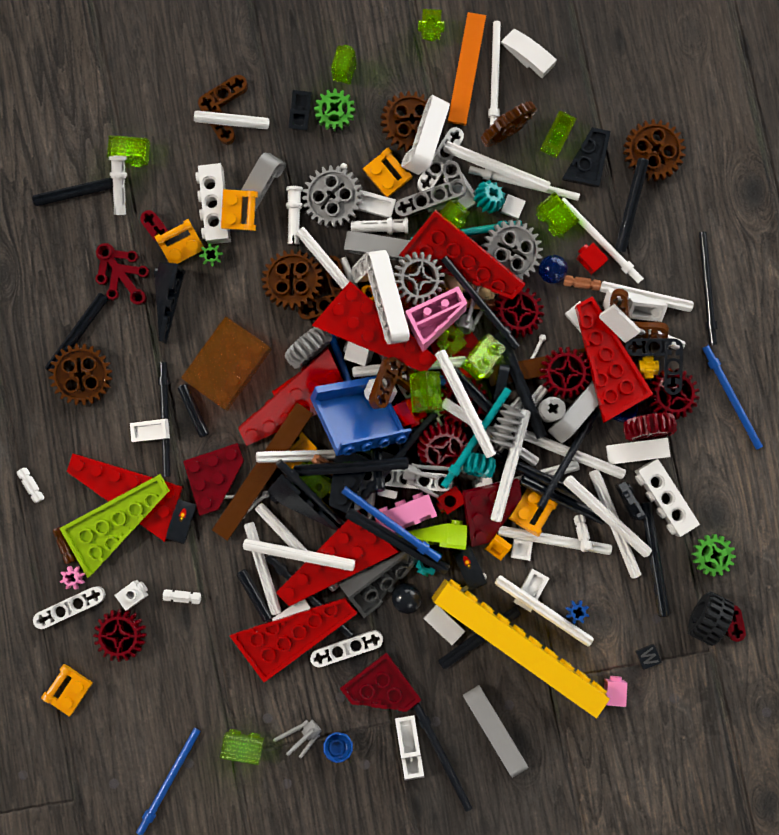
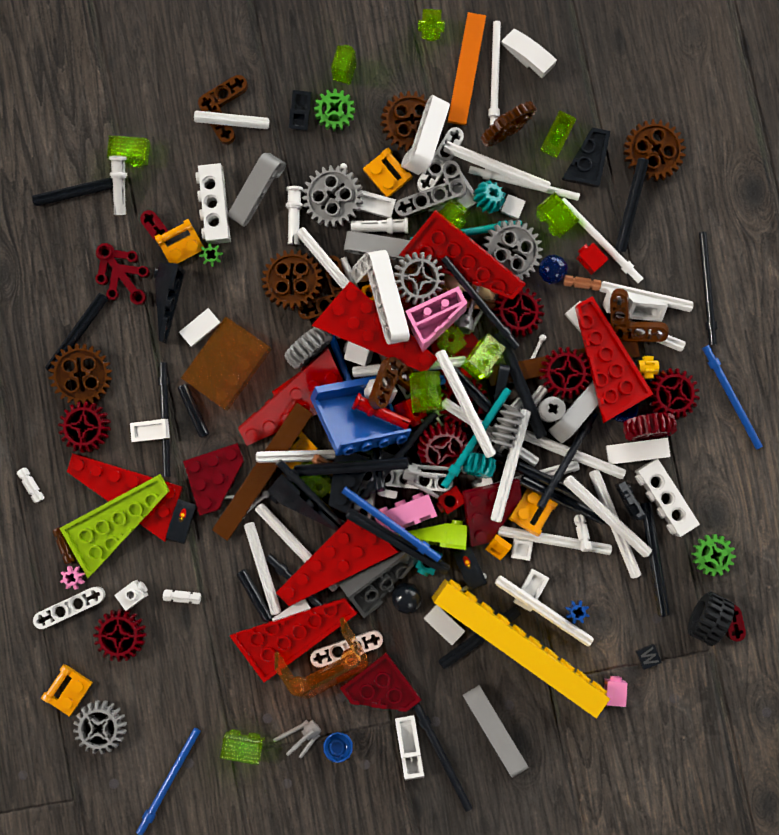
(84, 434): none -> dark red gear
(105, 732): none -> light grey gear
(200, 327): none -> white tile
(232, 209): light orange plate -> none
(299, 554): white axle -> none
(351, 663): none -> clear orange windscreen
(362, 404): none -> red pin
(619, 323): white tile -> none
(663, 351): black beam -> none

